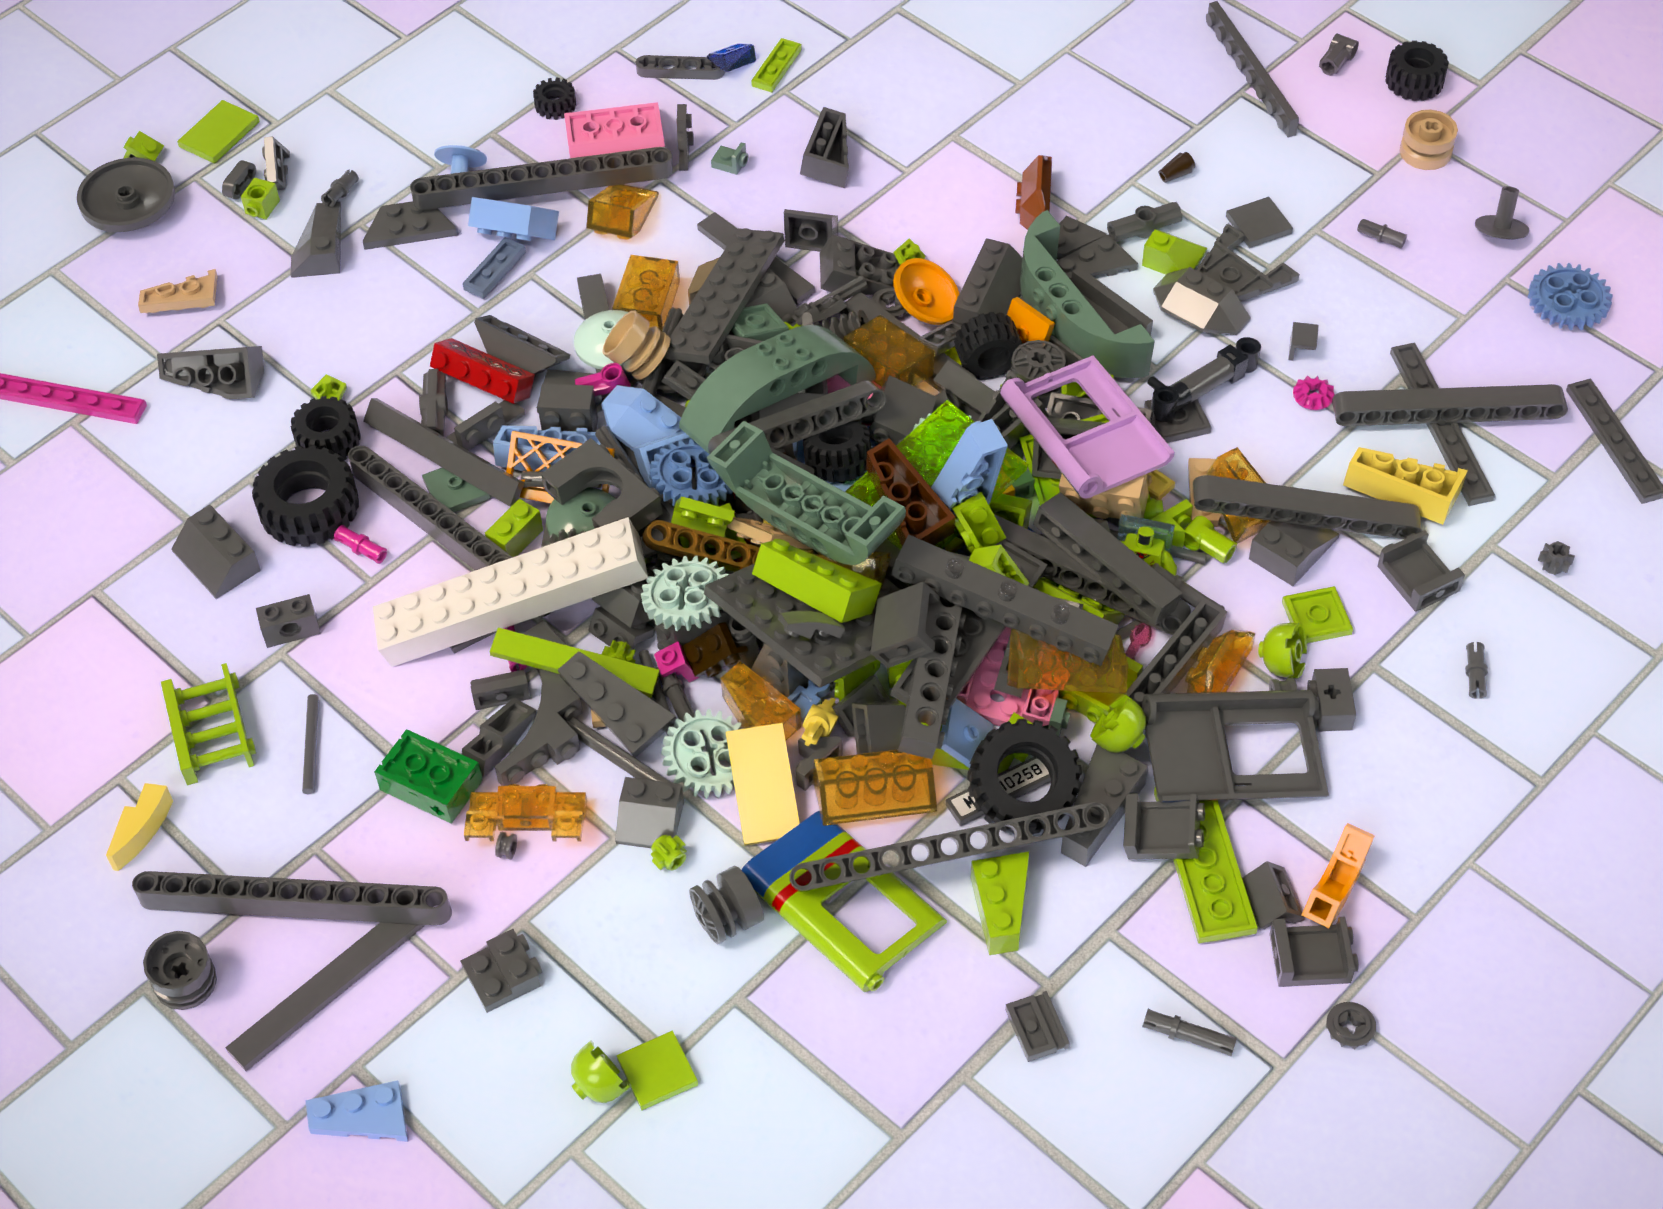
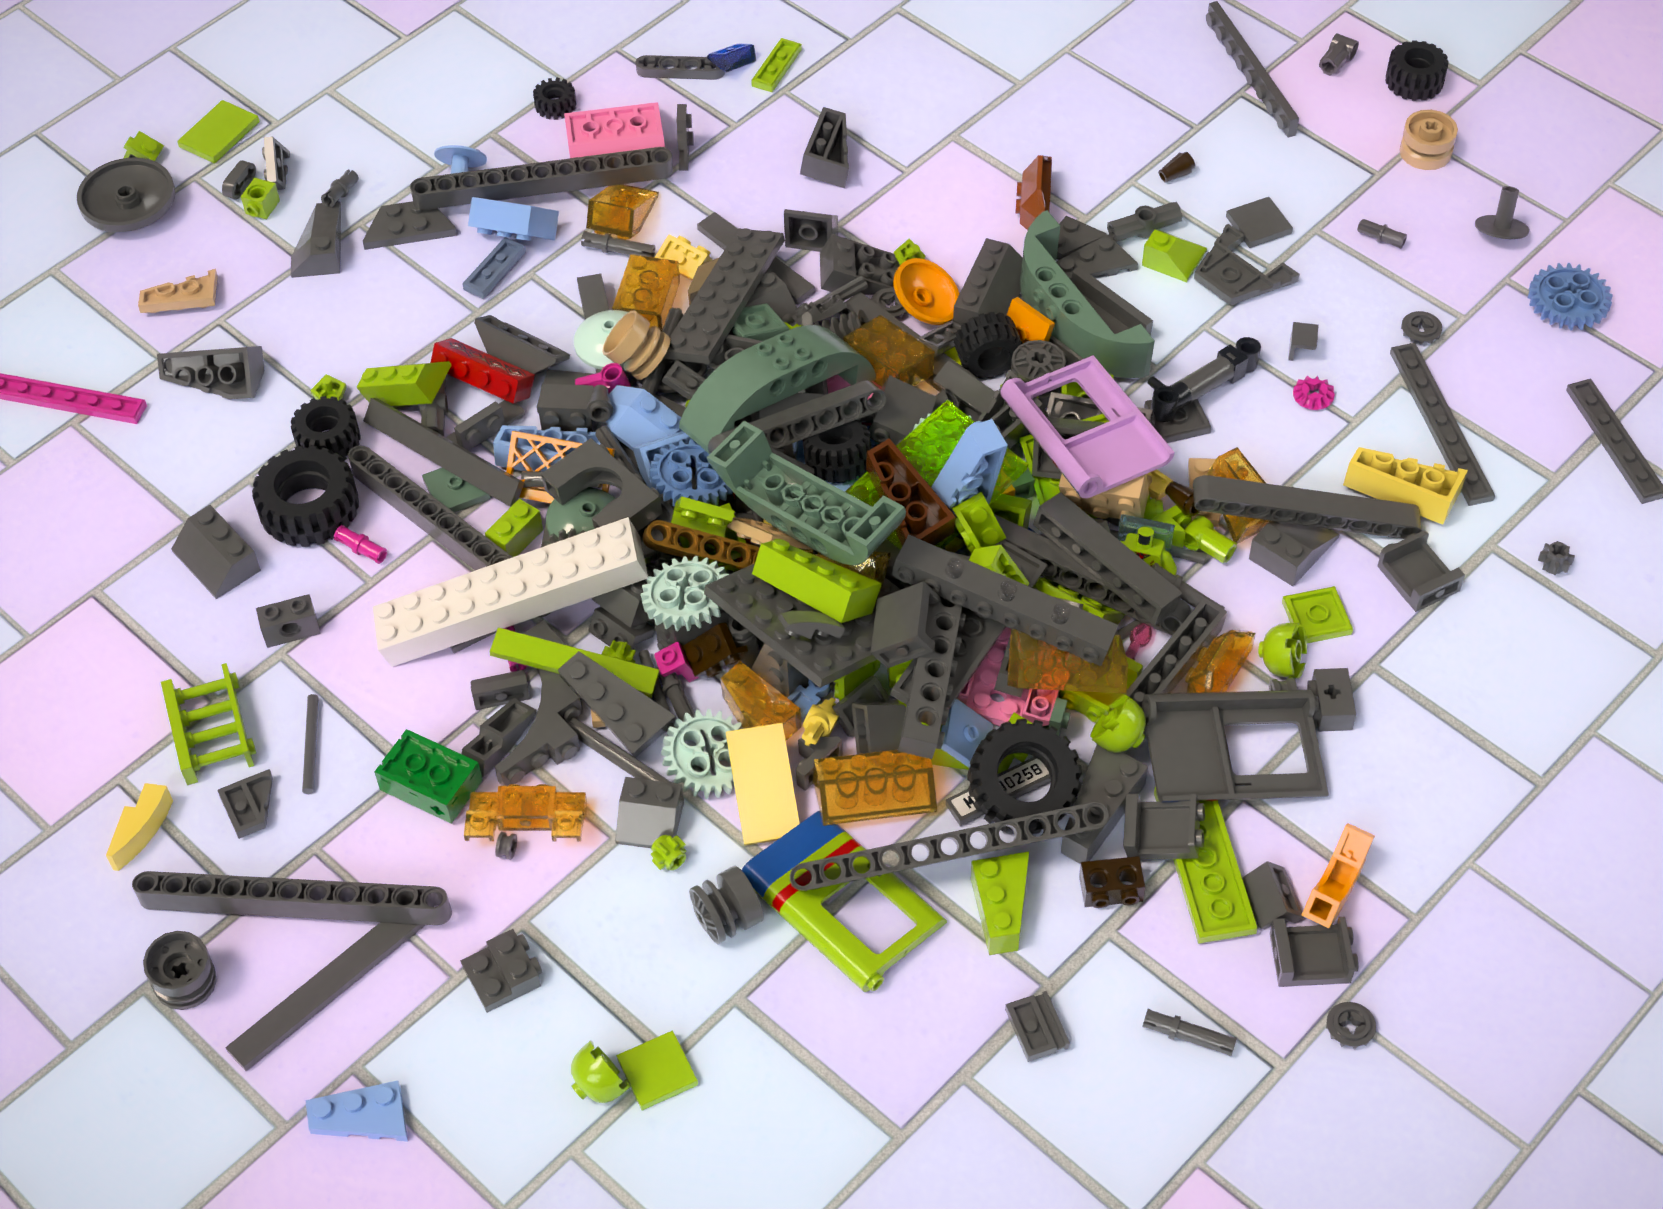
(248, 803): none -> dark grey wing
(404, 383): none -> lime slope
(600, 406): none -> dark grey cone
(609, 243): none -> dark grey pin
(686, 255): none -> light yellow bracket
(729, 159): sand green bracket -> none
(1111, 874): none -> dark brown brick
(1182, 497): none -> dark brown cone
(1201, 302): dark grey wedge -> none
(1430, 323): none -> dark grey gear
(1449, 405): dark grey beam -> none
(1476, 670): dark grey pin -> none

